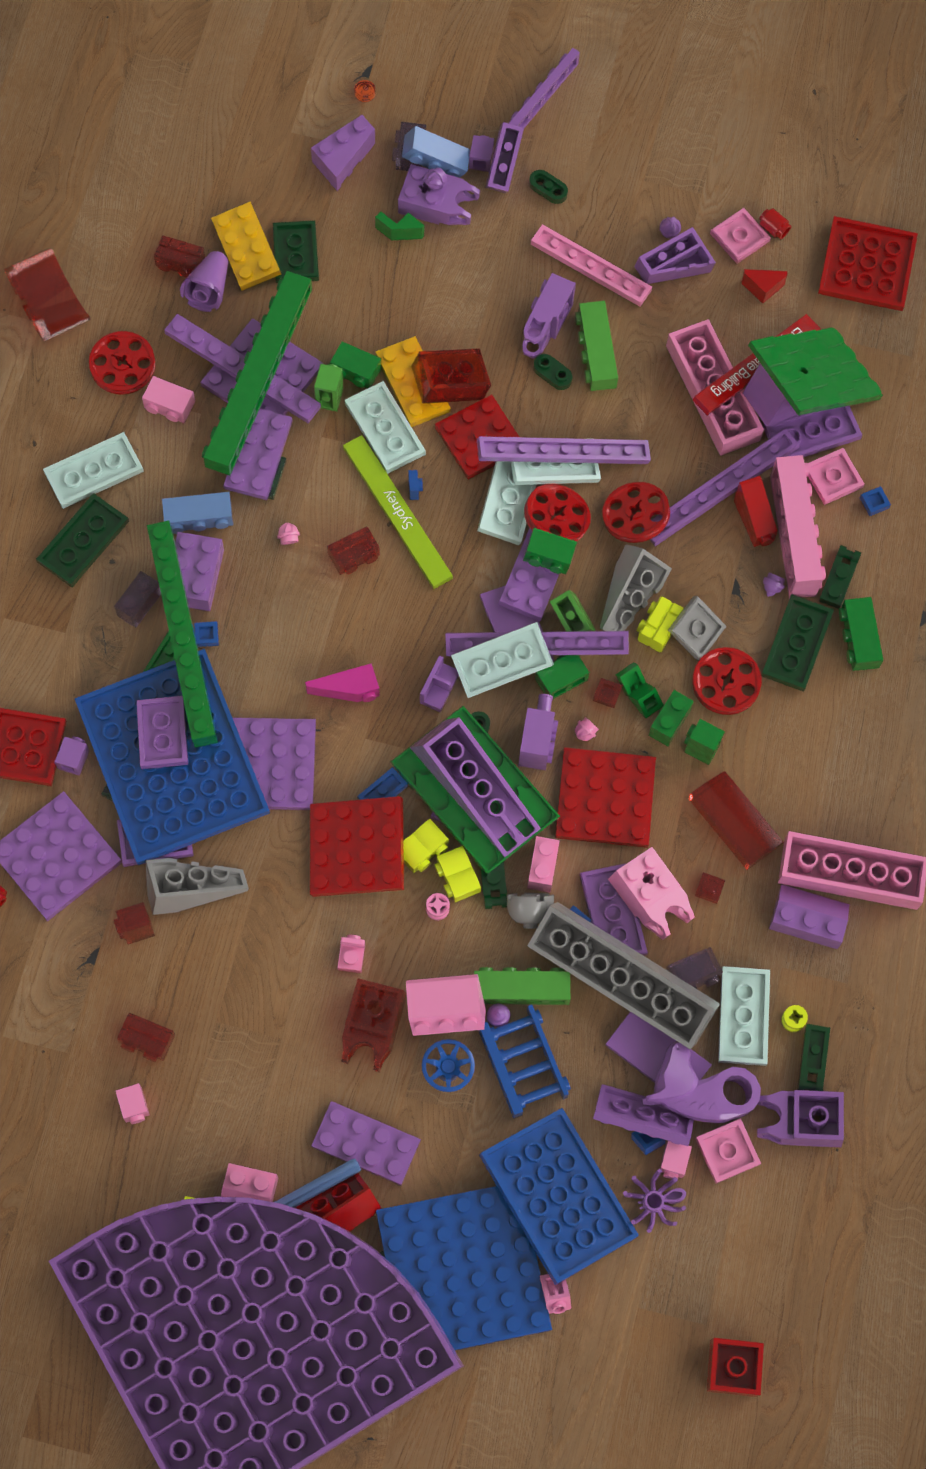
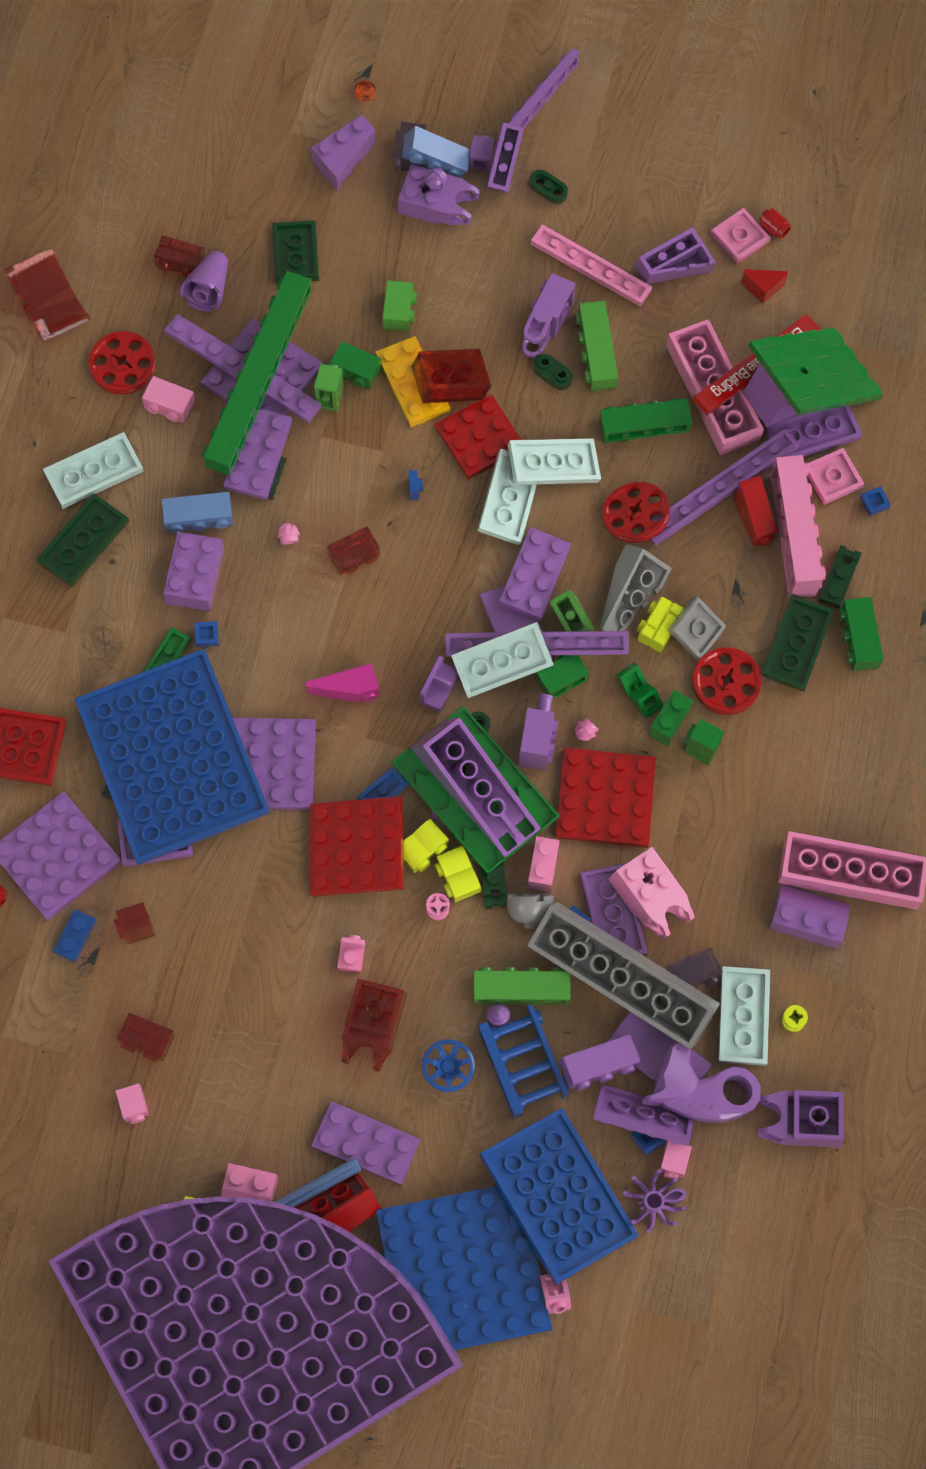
(72, 755): medium lavender brick -> none
(74, 935): none -> blue plate
(138, 599): brick -> none
(162, 732): medium lavender plate -> none
(182, 634): green brick -> none
(183, 886): light grey wedge -> none
(246, 246): yellow plate -> none
(385, 427): light aqua plate -> none
(398, 306): none -> bright green brick
(398, 512): lime tile -> none
(406, 229): green slope -> none
(445, 1005): bright pink slope -> none
(549, 551): green brick -> none
(554, 506): red wedge -> none
(563, 450): medium lavender plate -> none
(599, 1063): none -> medium lavender brick
(607, 693): clear red plate -> none
(645, 420): none -> green brick
(670, 227): medium lavender plate -> none
(710, 888): clear red plate -> none
(728, 1151): bright pink plate -> none
(735, 820): clear red slope -> none
(735, 1367): red brick -> none
(773, 584): medium lavender plate -> none
(814, 1057): dark green plate -> none
(868, 263): red plate -> none

